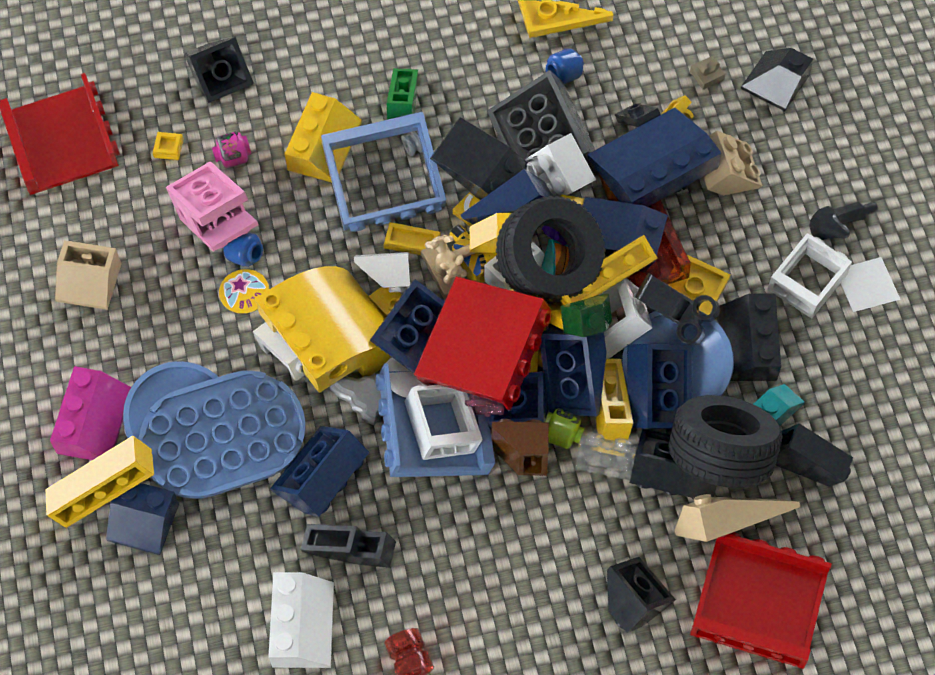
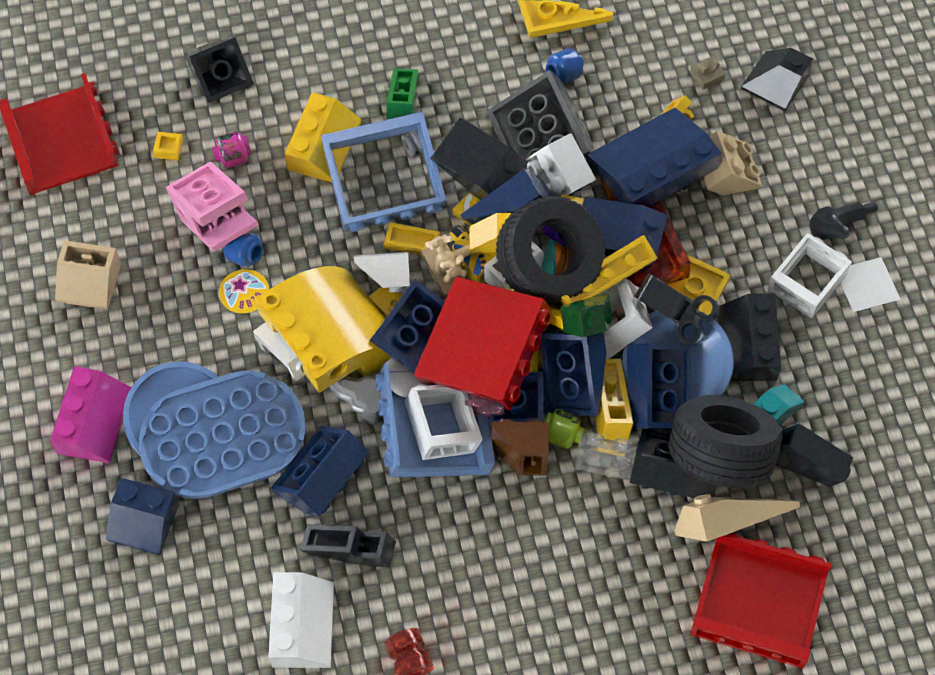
(99, 481): yellow brick -> none
(635, 594): black slope -> none
(637, 114): black plate -> none

